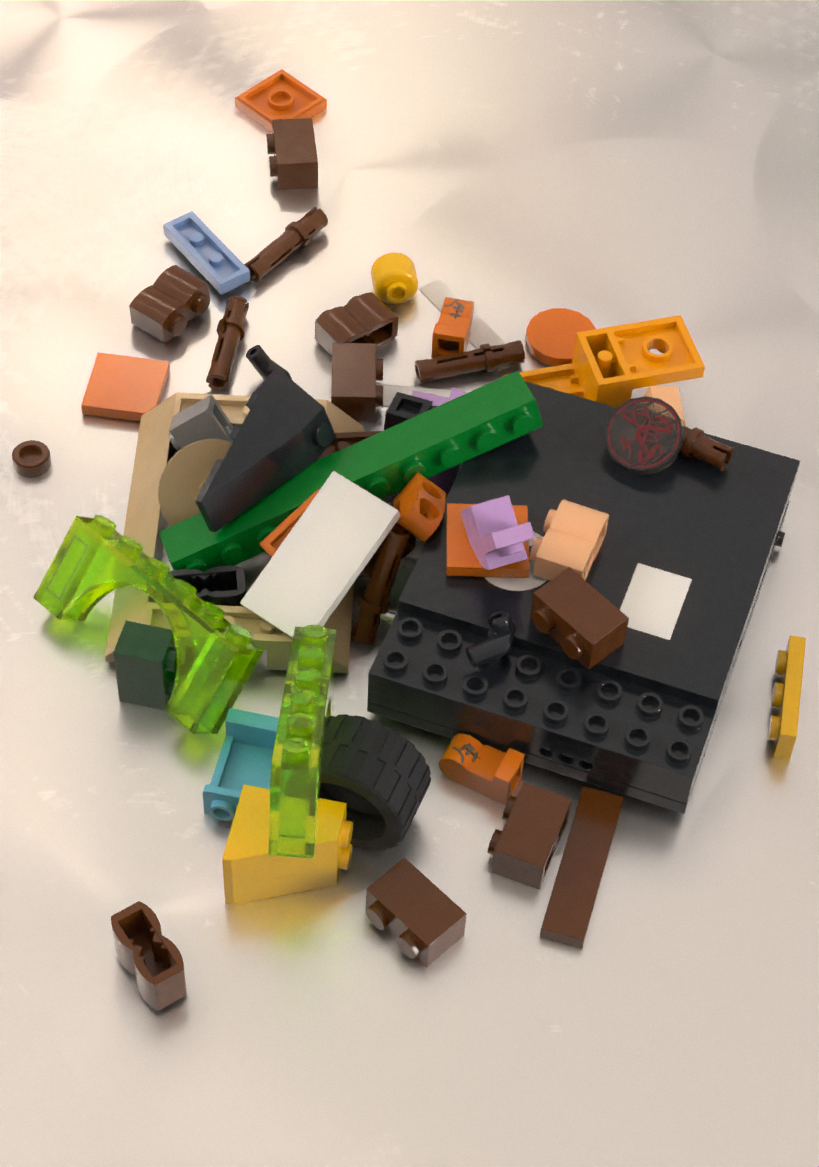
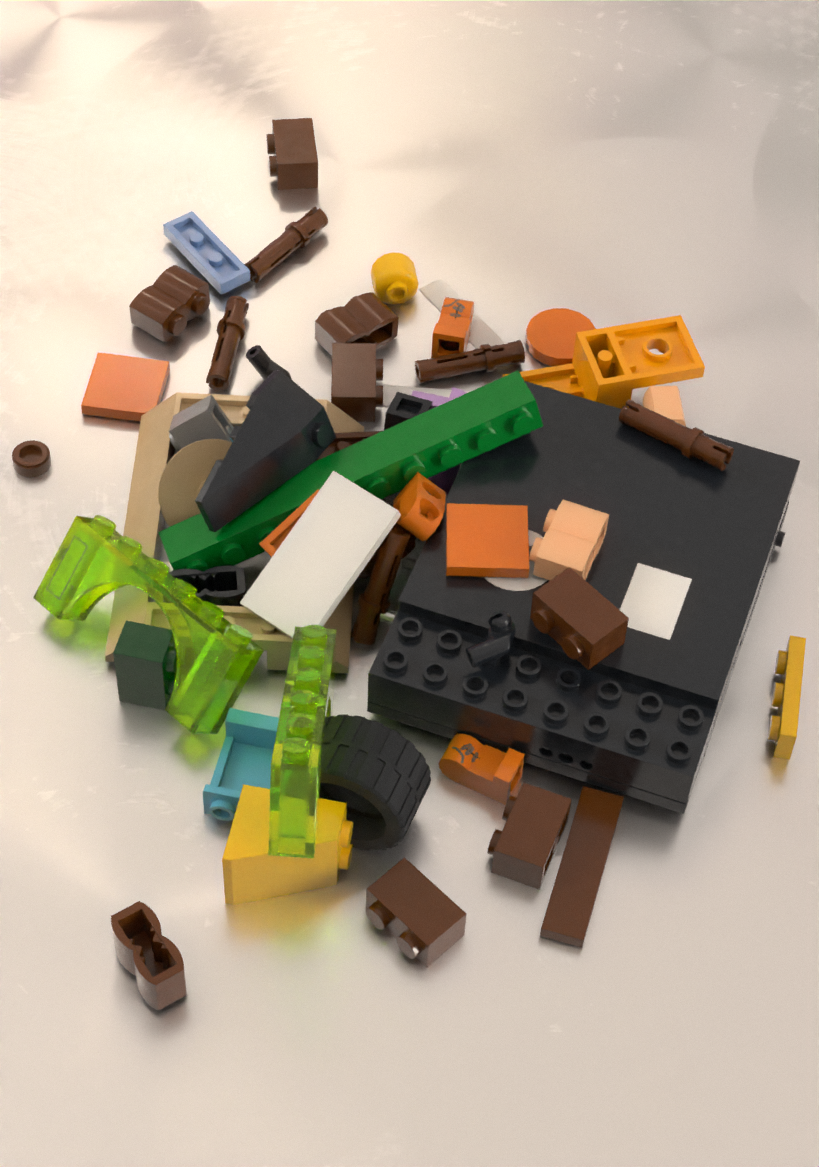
(280, 98): orange tile -> none
(495, 533): lavender brick -> none
(644, 435): tile -> none

